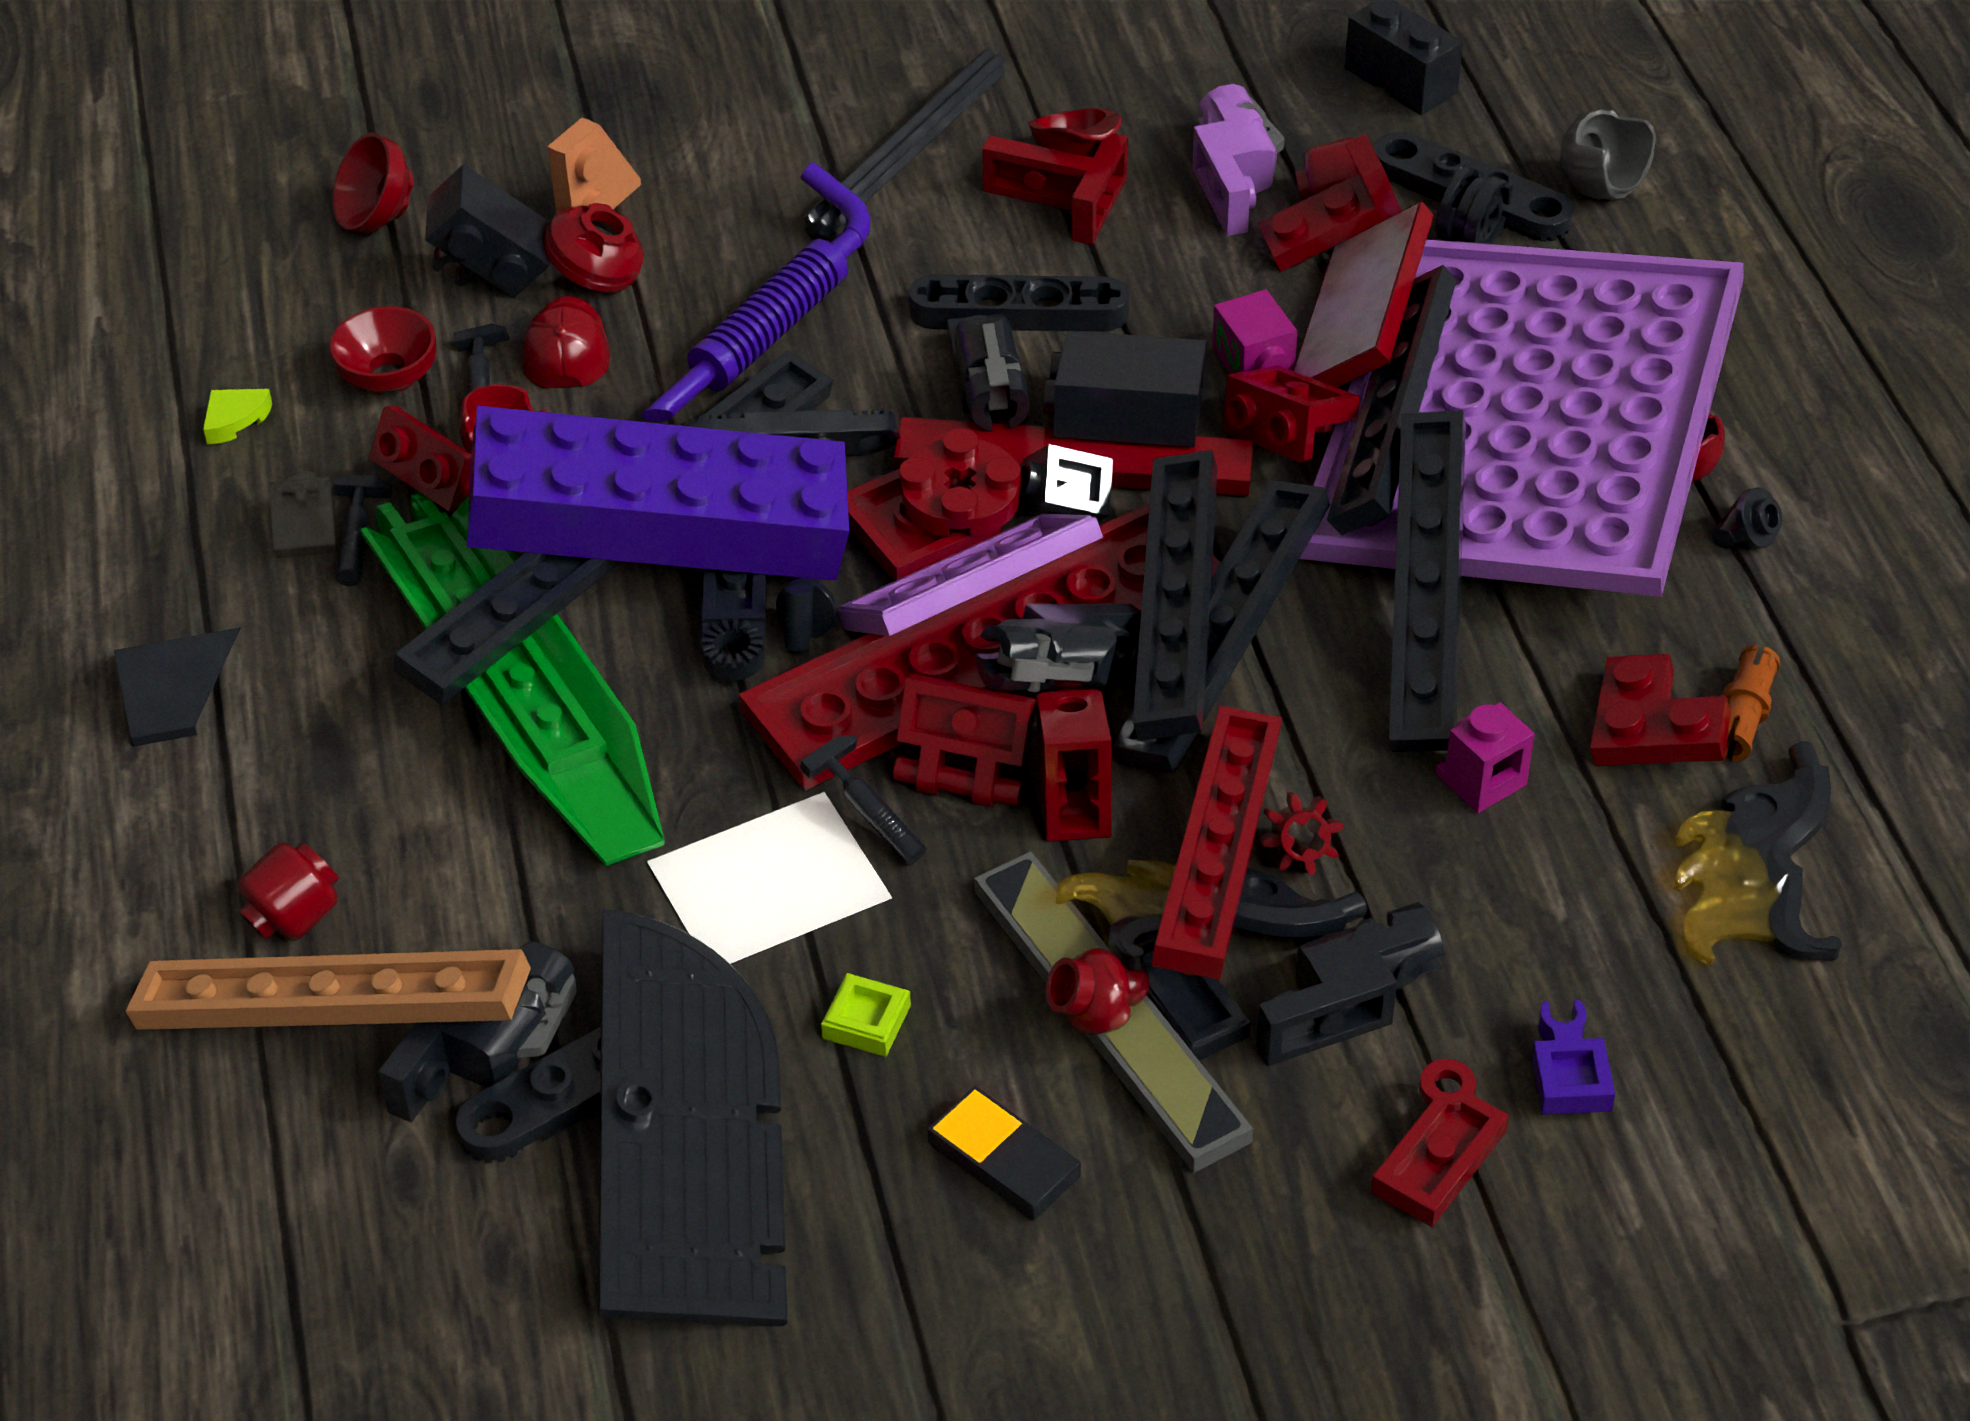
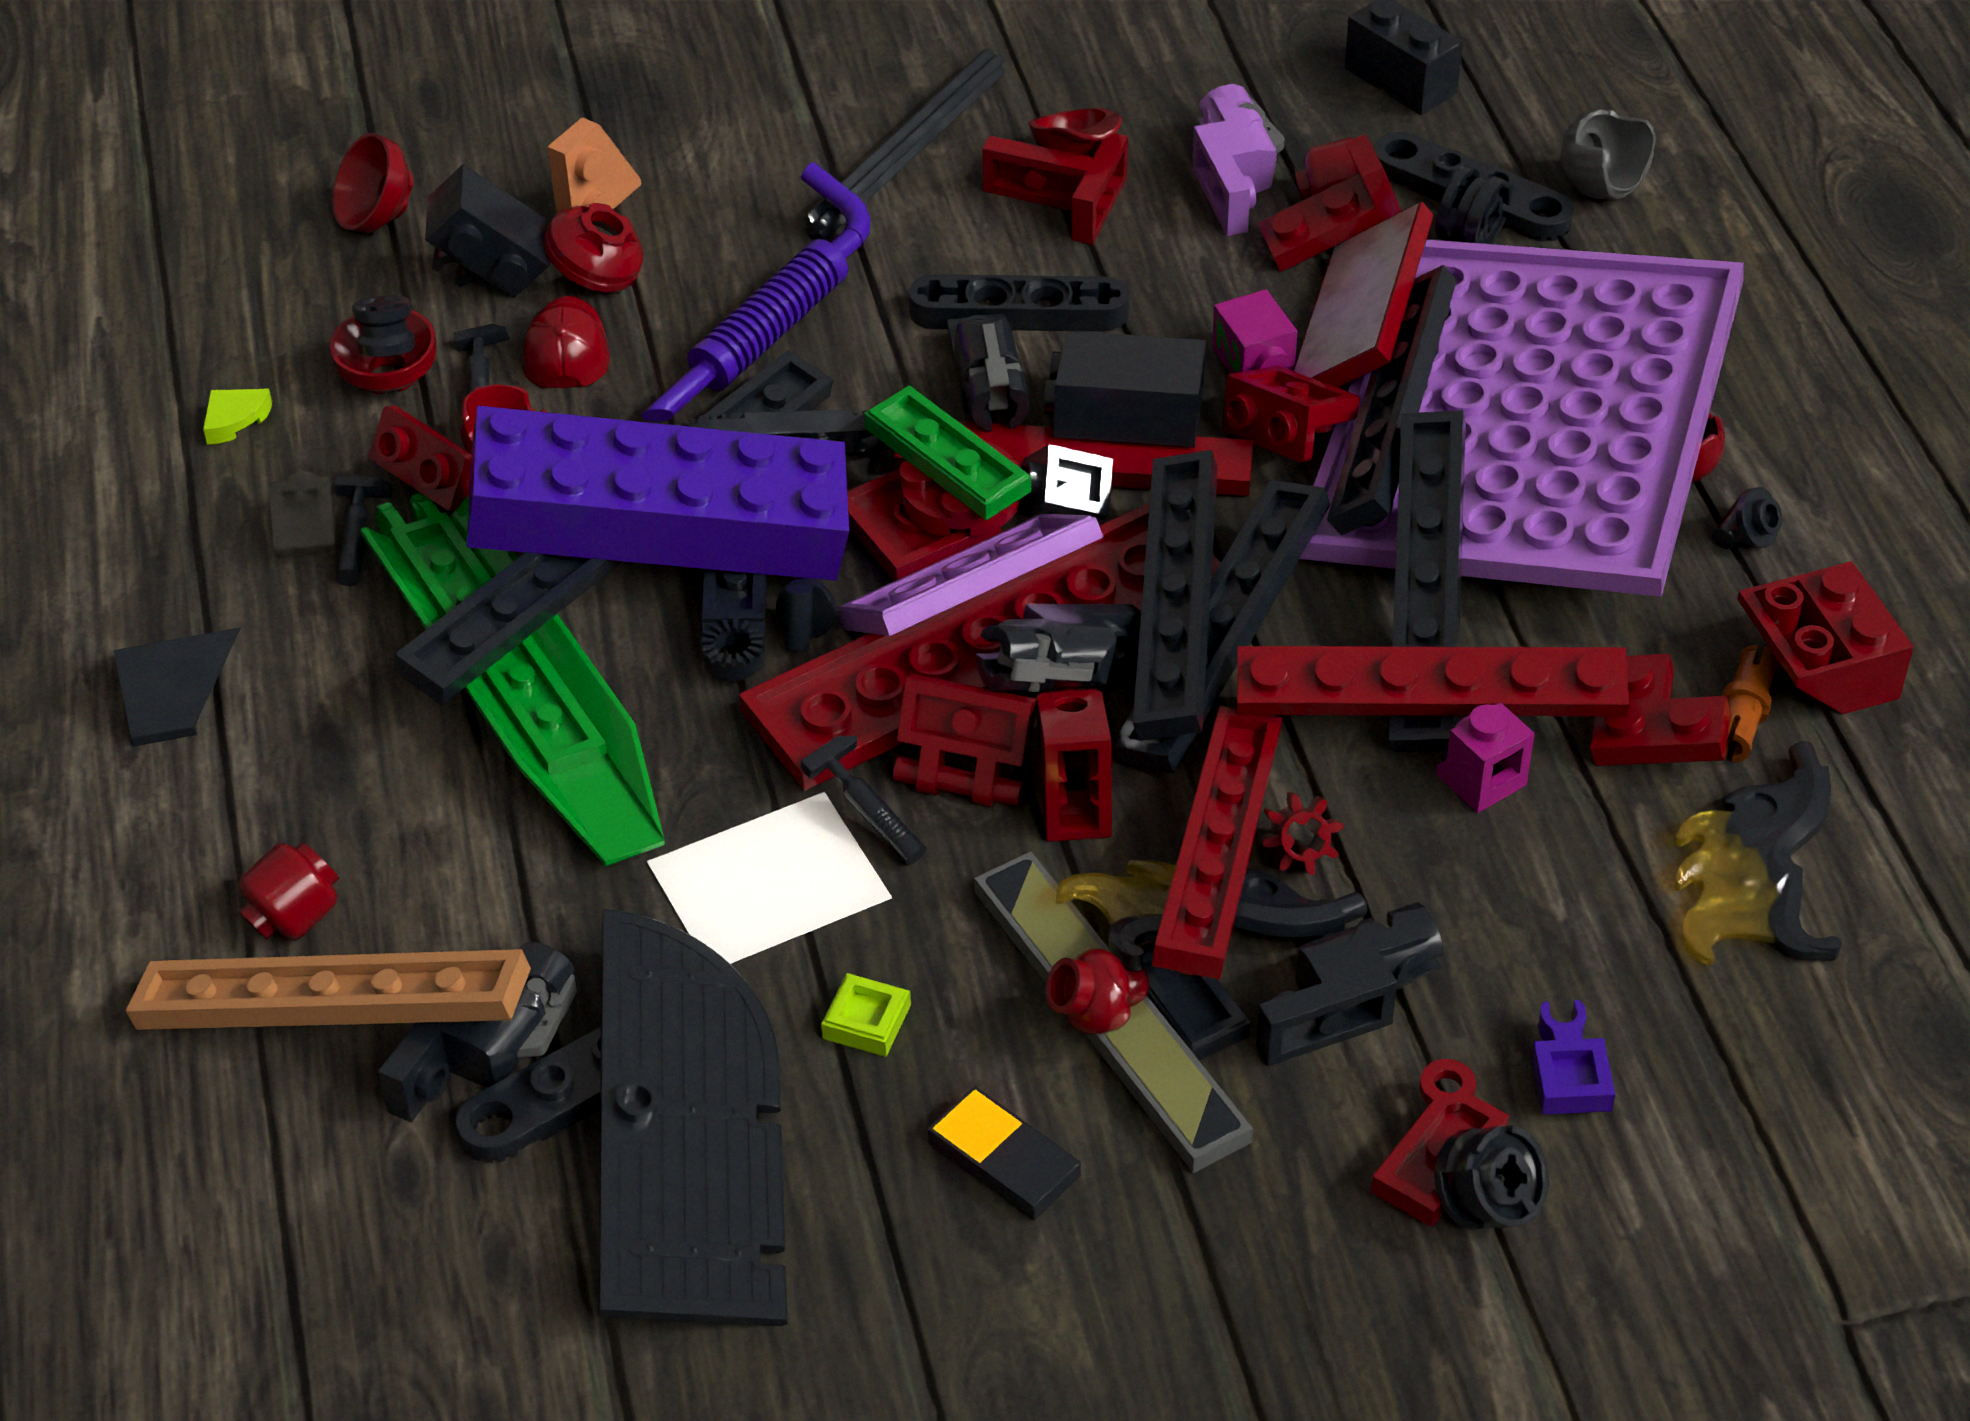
(383, 326): none -> black wheel
(948, 452): none -> green tile
(1431, 680): none -> dark red plate
(1493, 1175): none -> black wheel
(1832, 636): none -> dark red slope

